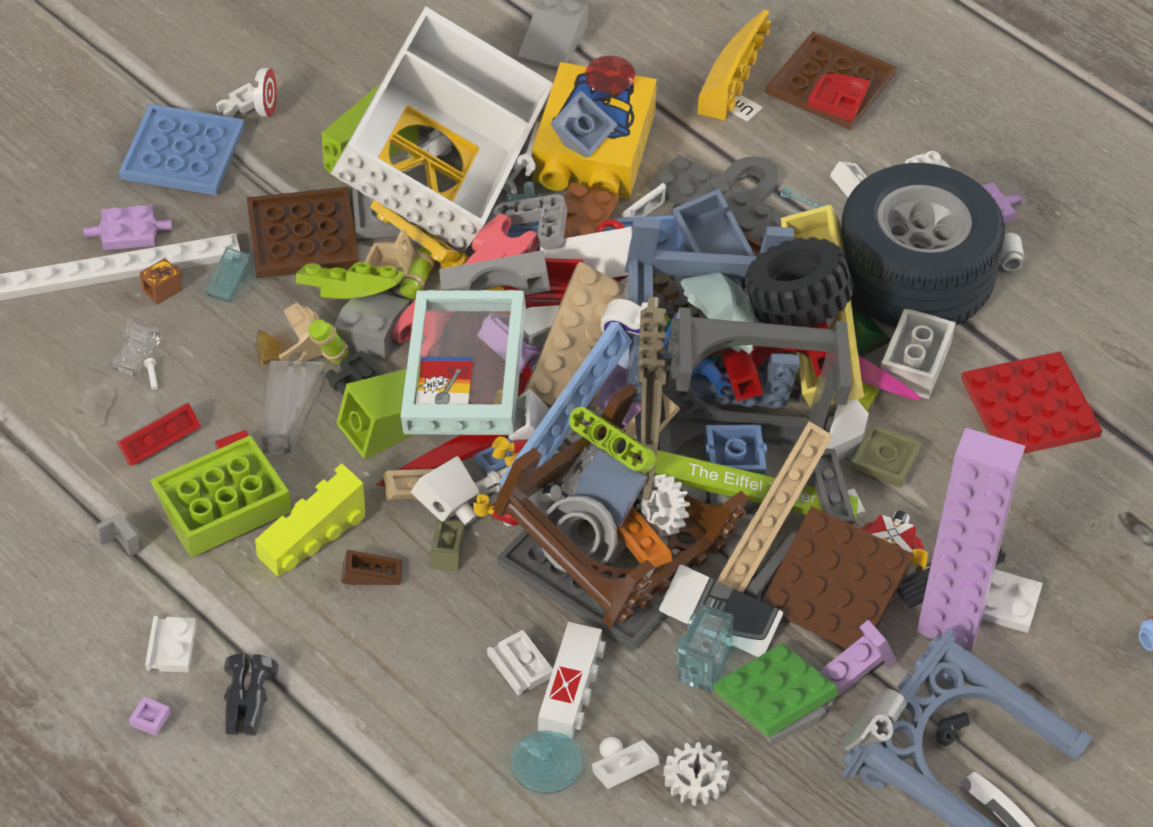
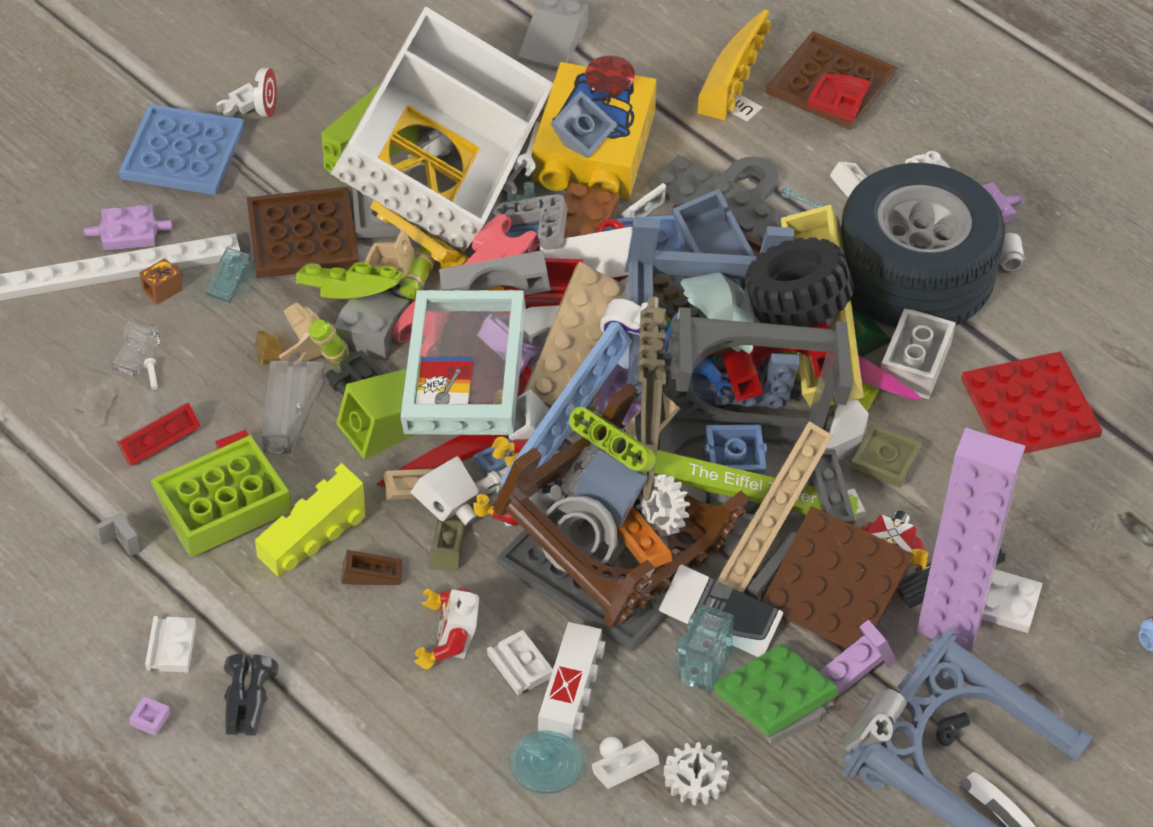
(456, 625): none -> torso

